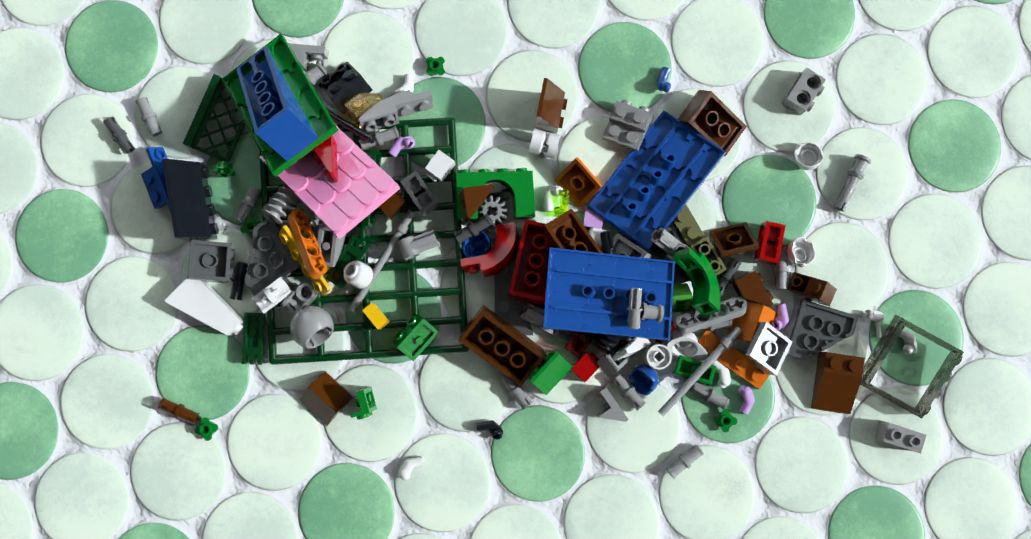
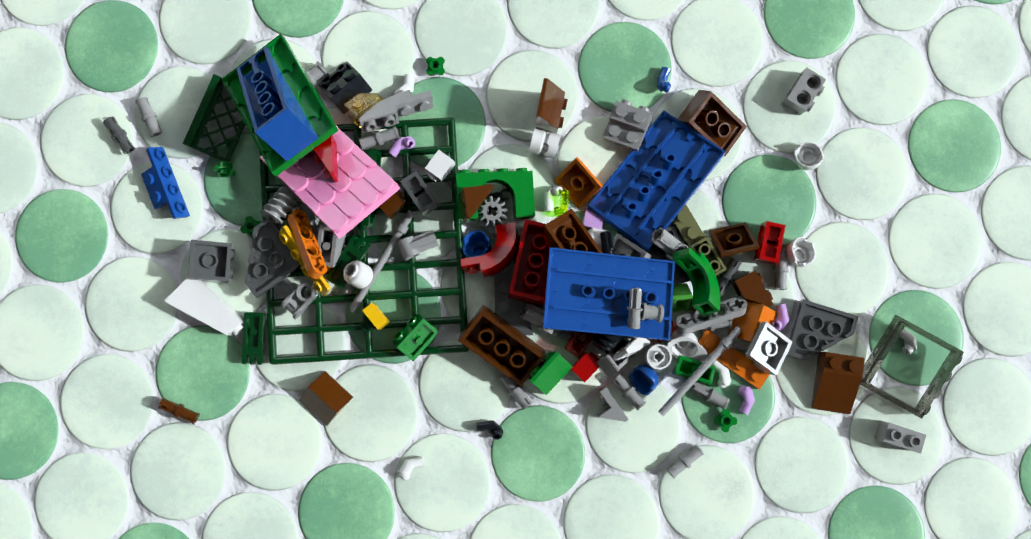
(190, 200): black slope -> none
(212, 428): green plate -> none
(238, 280): black axle -> none
(247, 204): light grey axle -> none
(272, 295): white hips -> none
(304, 52): light grey slope -> none
(311, 326): light grey wheel -> none
(352, 128): black bar -> none
(366, 402): green bracket -> none
(473, 228): dark grey pin -> none
(812, 288): reddish brown slope -> none
(854, 175): light grey pin -> none
(878, 317): white hand -> none

